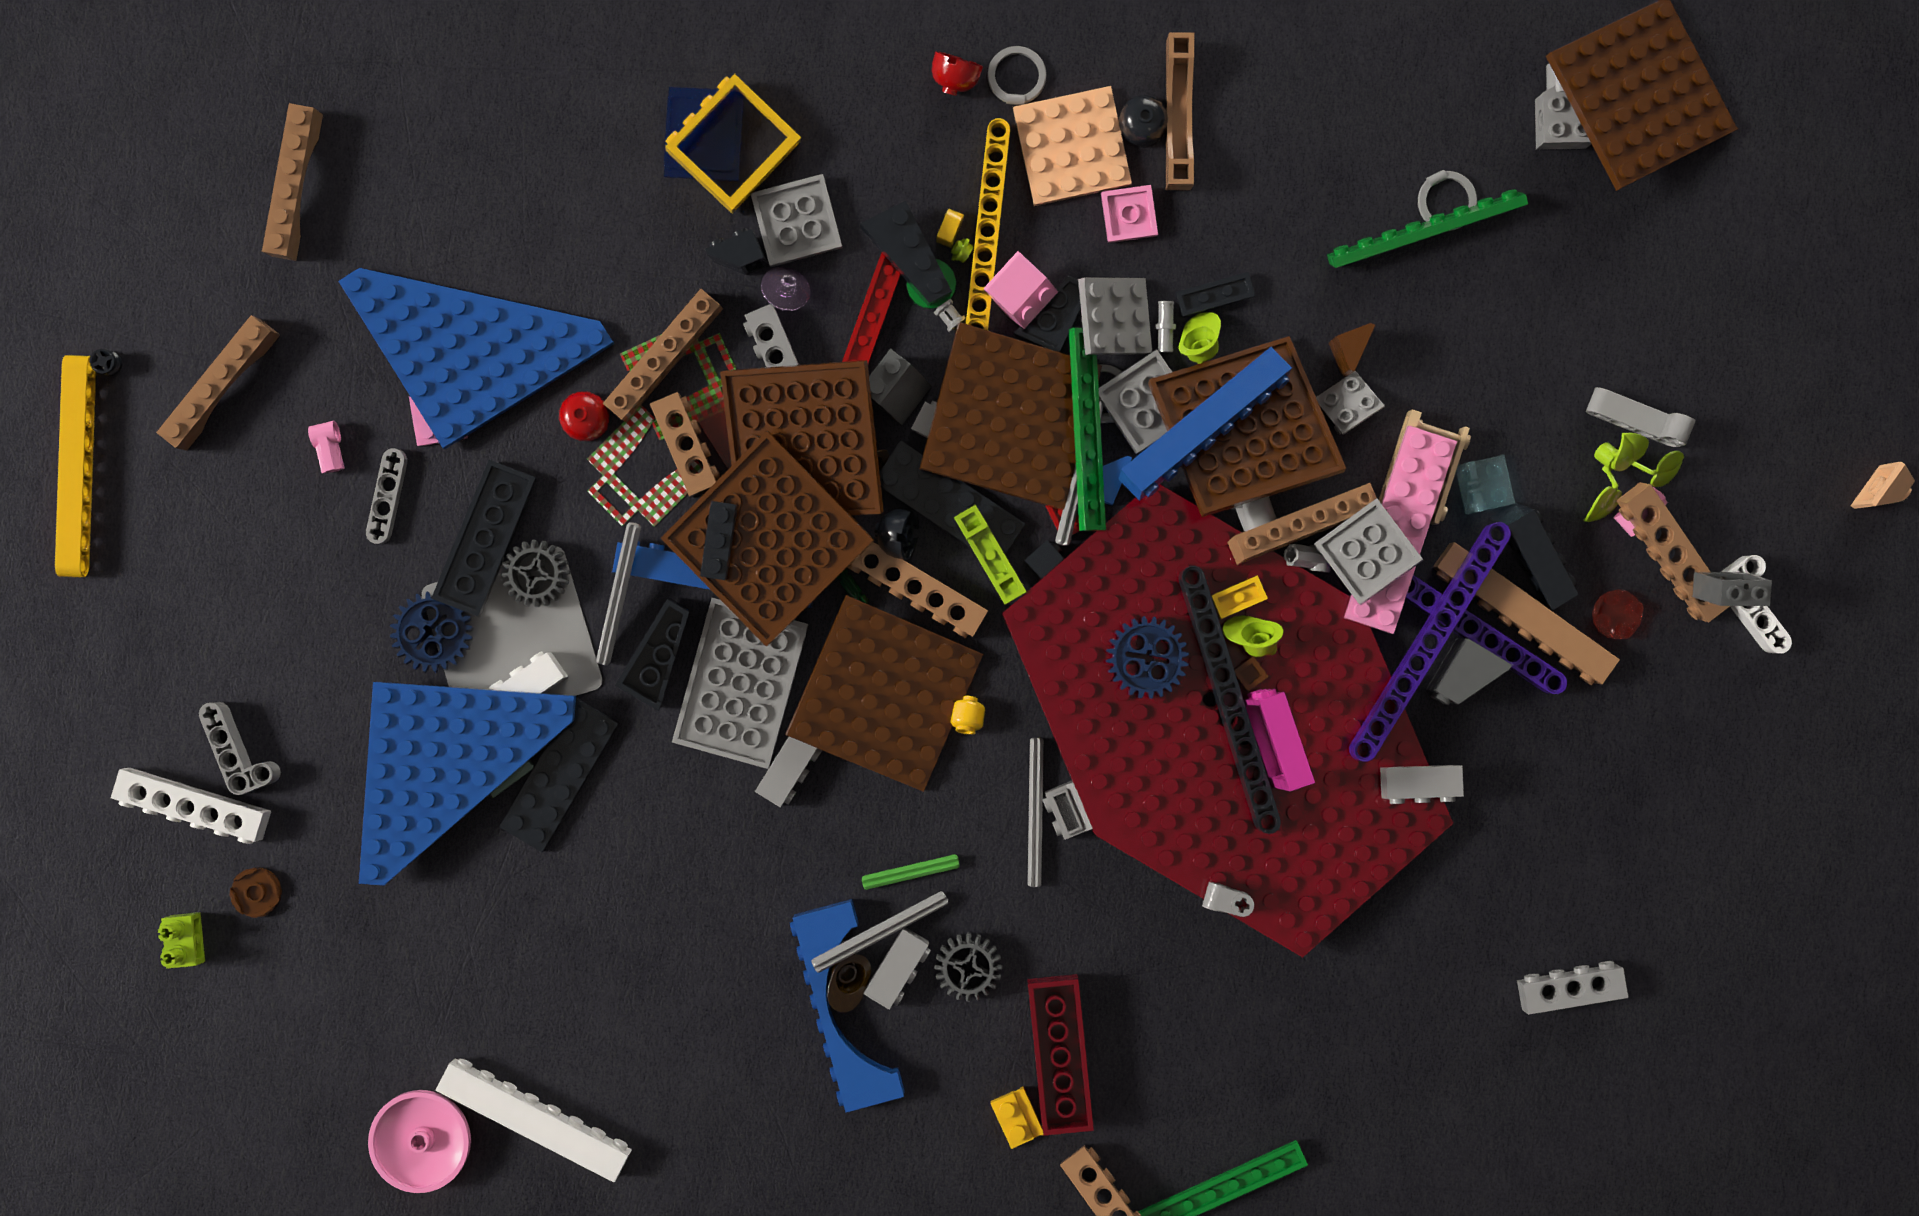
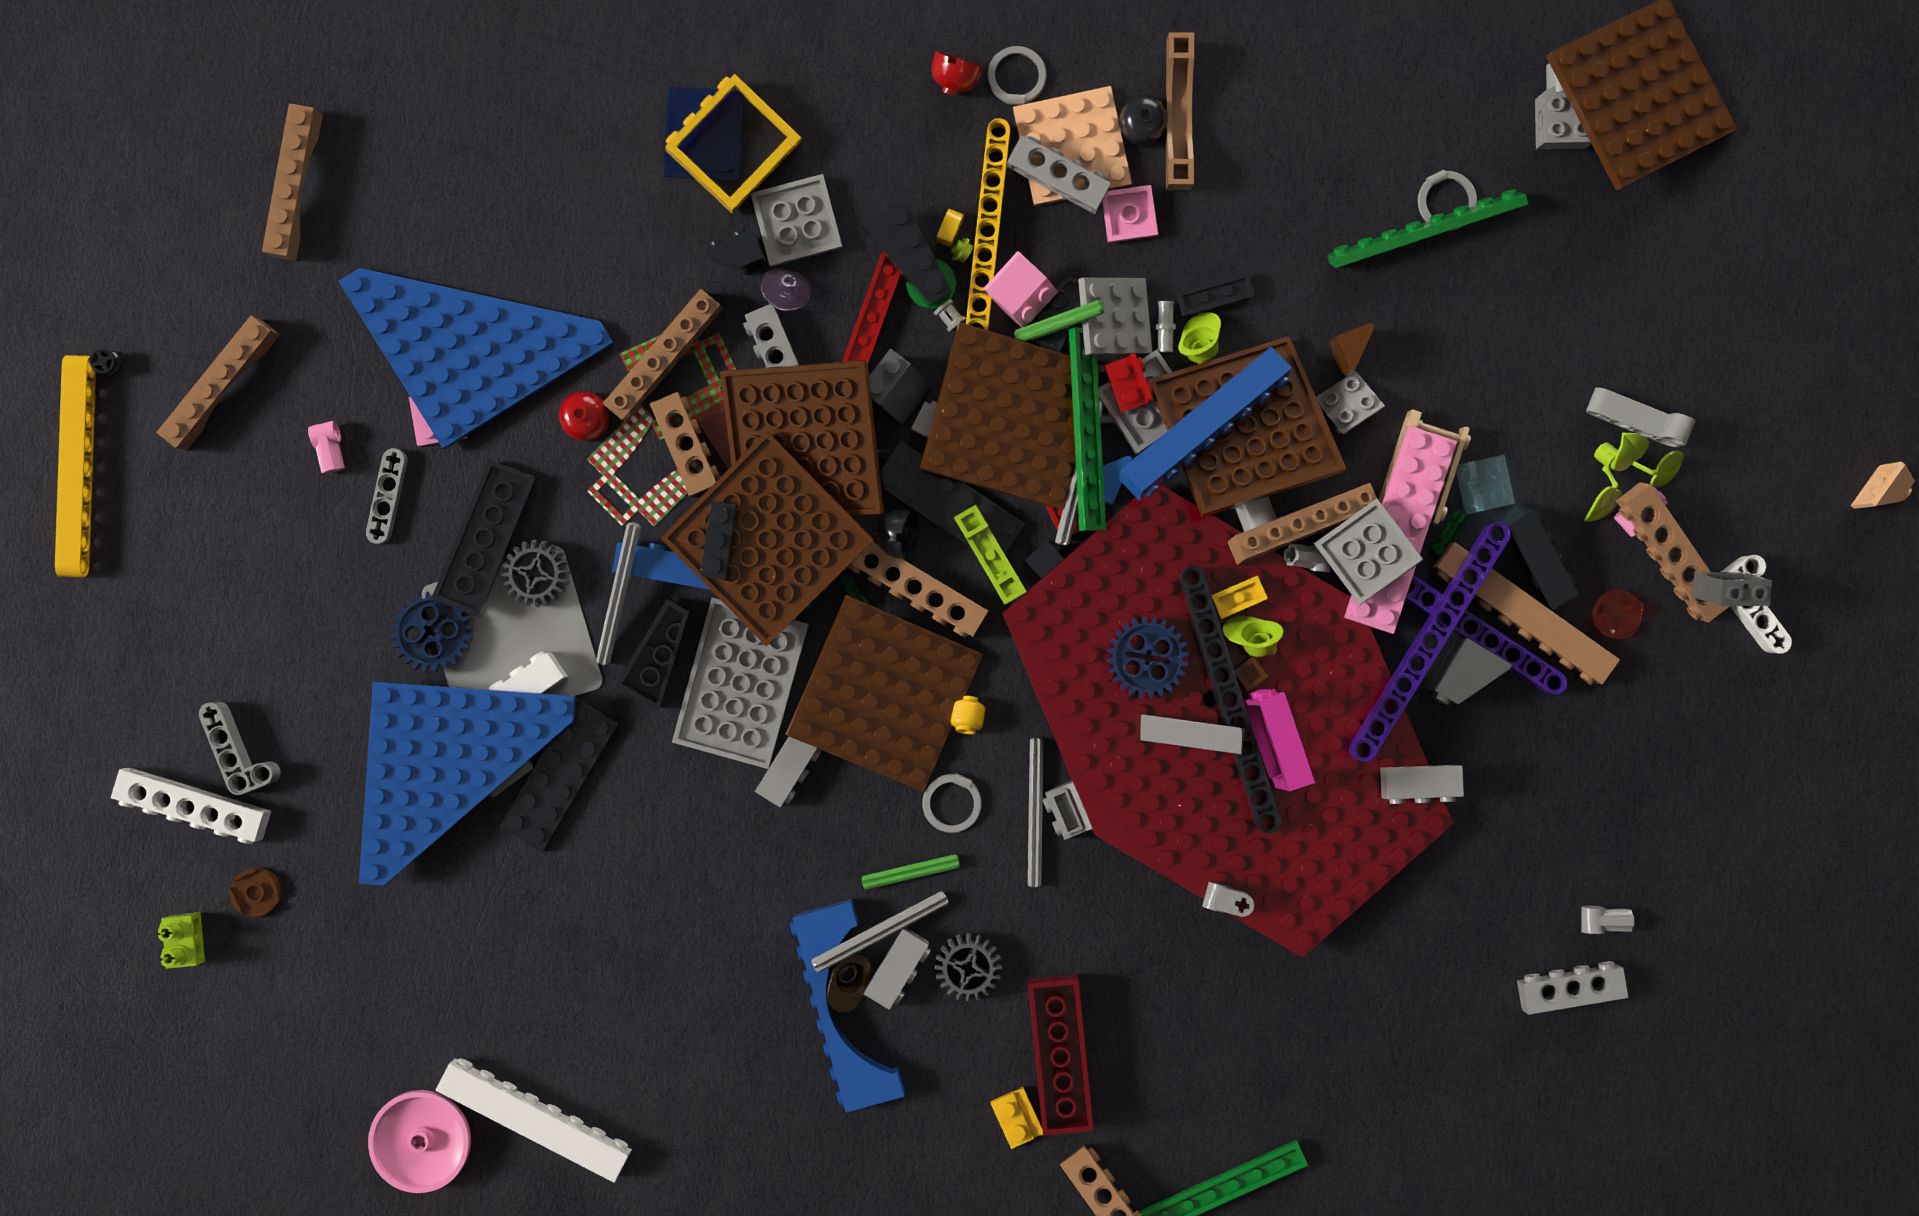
(962, 781): none -> light grey piece
(1060, 321): none -> bright green axle
(1065, 187): none -> light grey brick
(1129, 383): none -> red bracket
(1192, 734): none -> light grey slope
(1448, 533): none -> dark green axle
(1598, 919): none -> light grey piece

